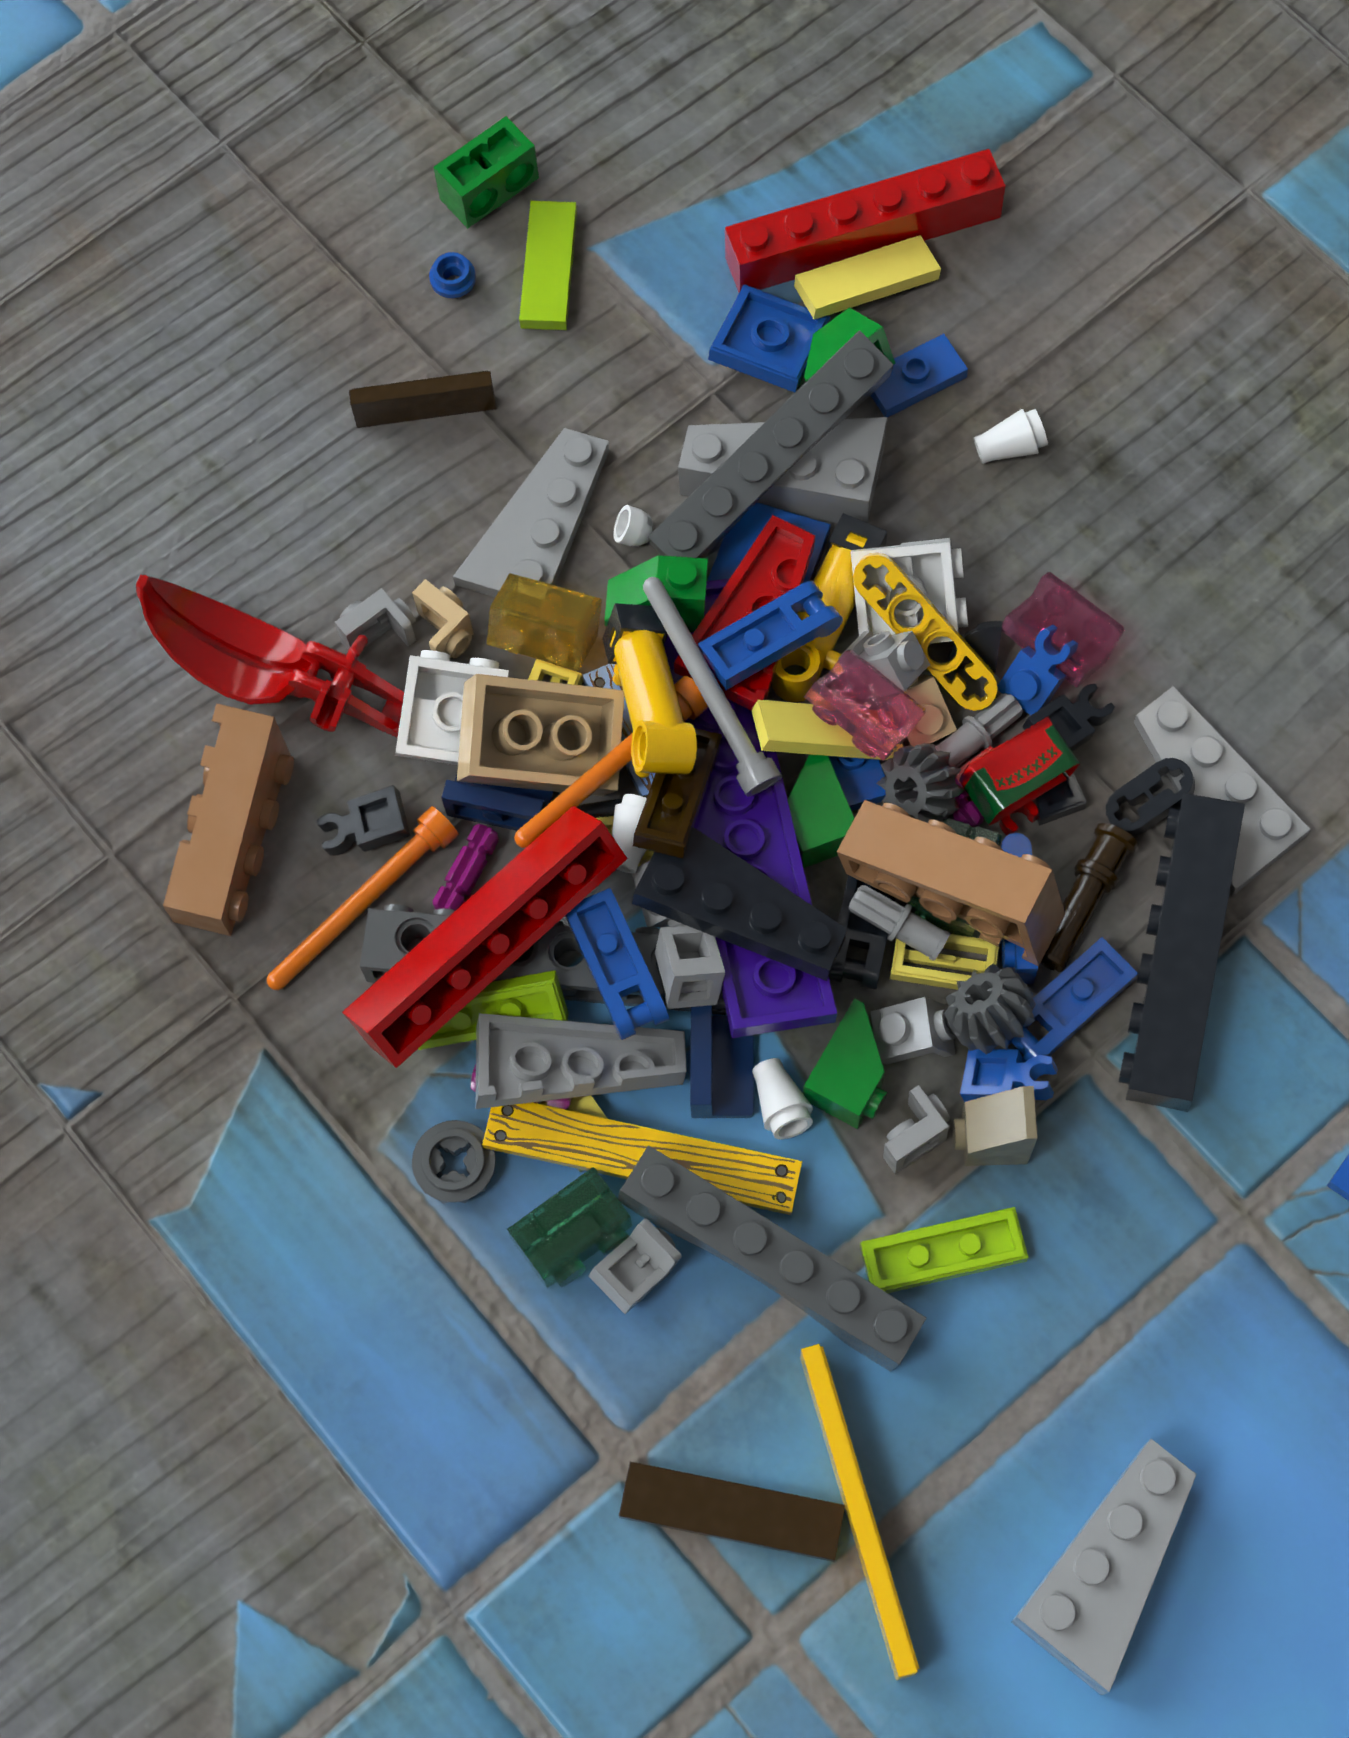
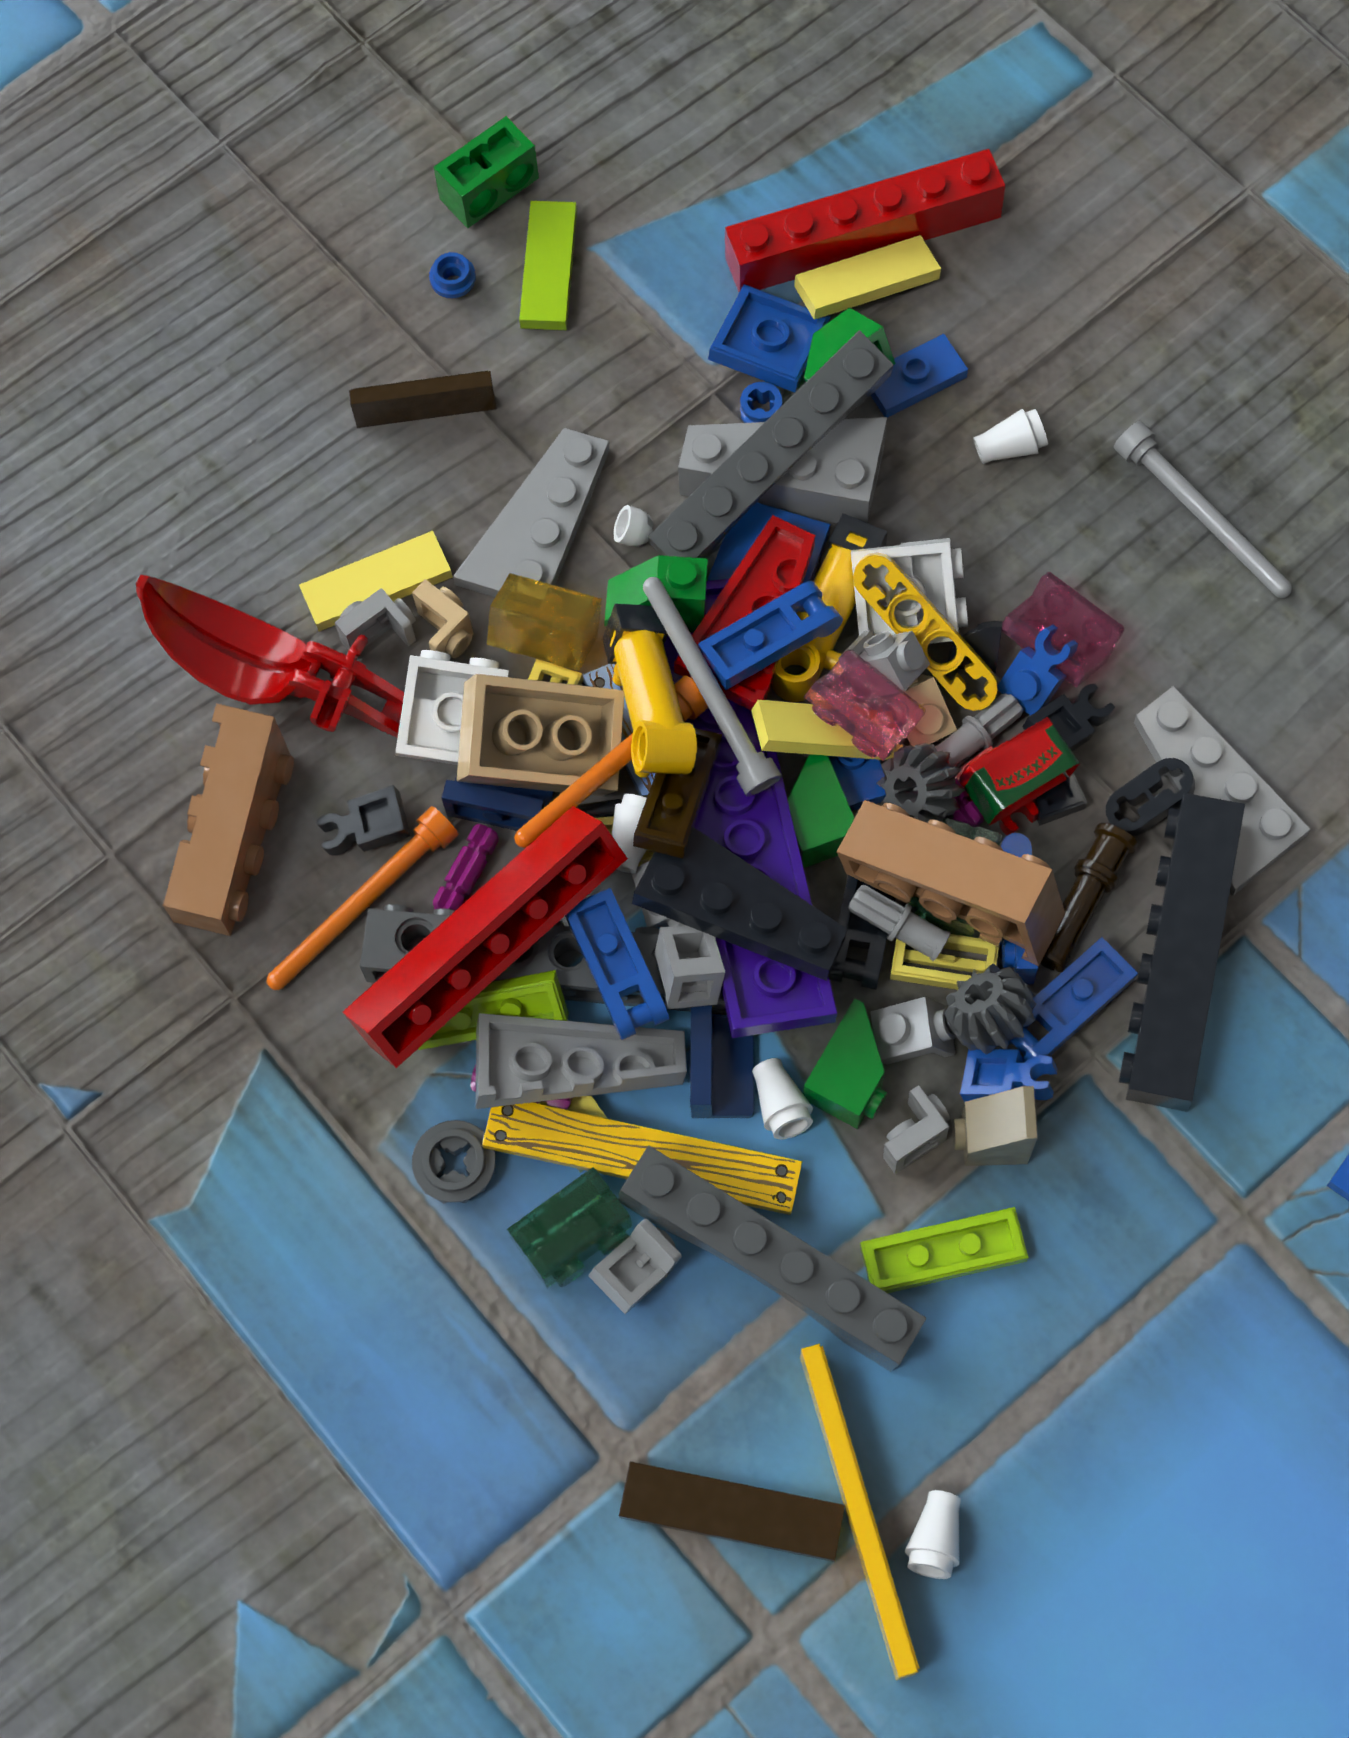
(394, 570): none -> light yellow tile
(763, 393): none -> blue bush
(935, 1540): none -> white cone
(1103, 1578): light grey wedge -> none
(1138, 446): none -> light grey piece

